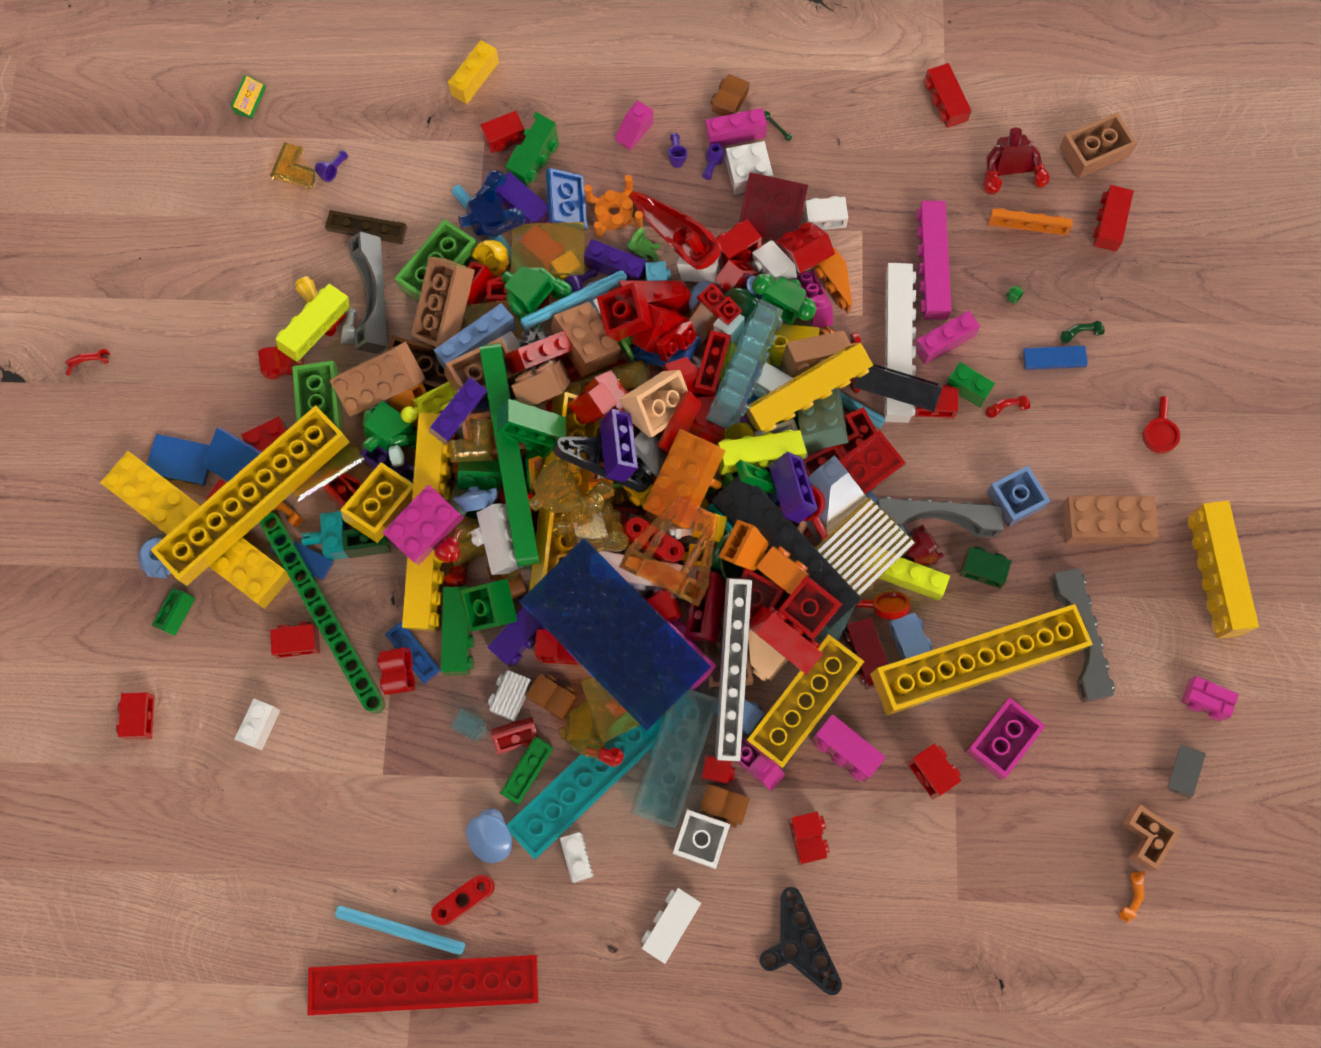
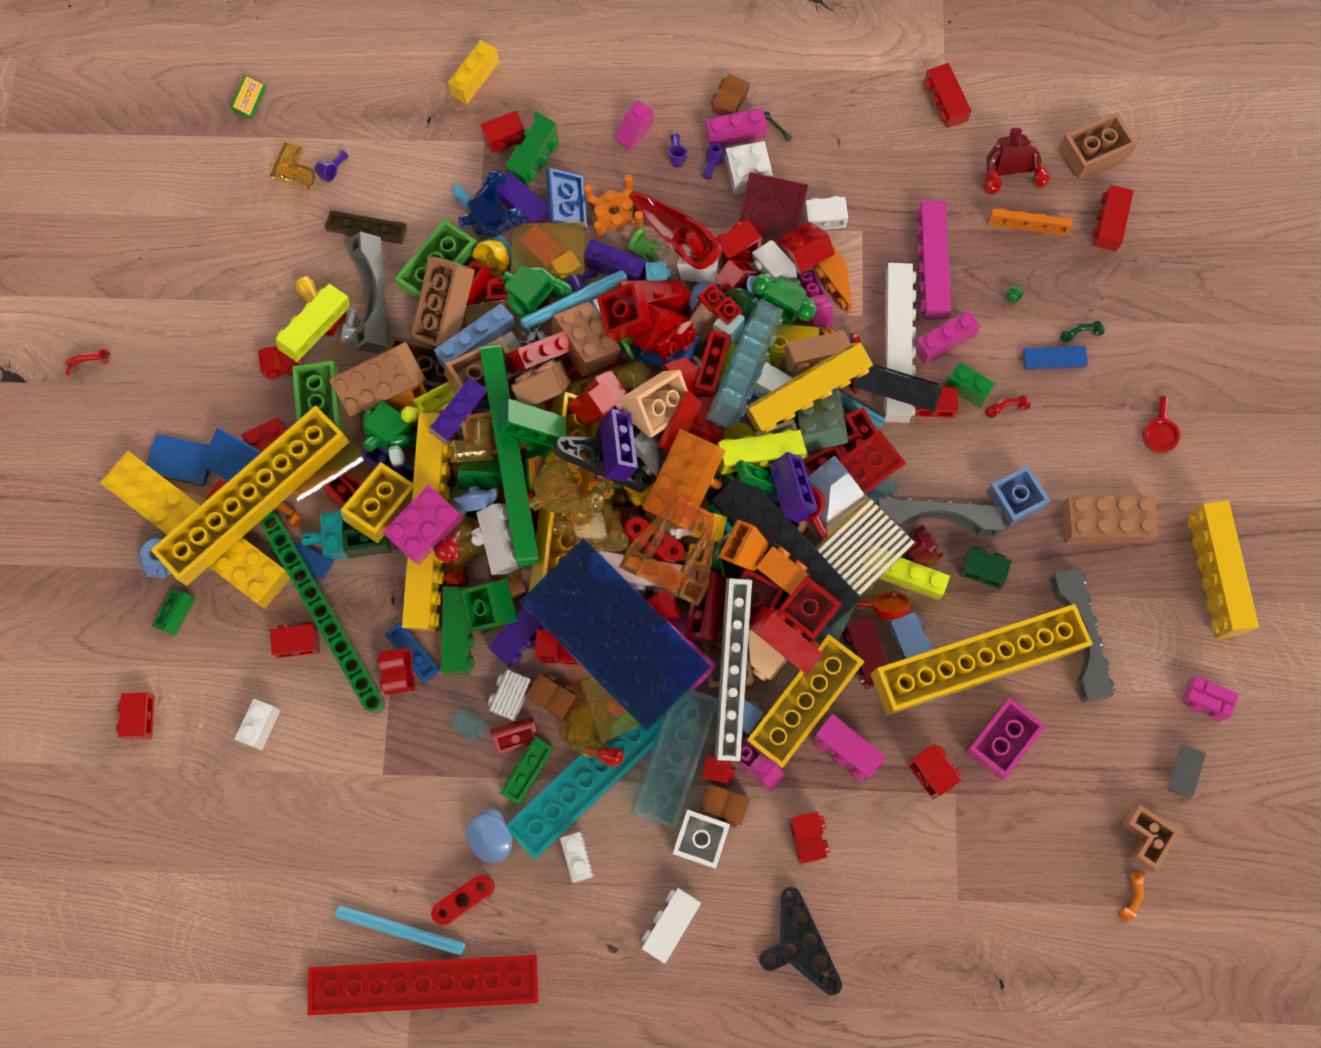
(886, 488): none -> clear light blue brick

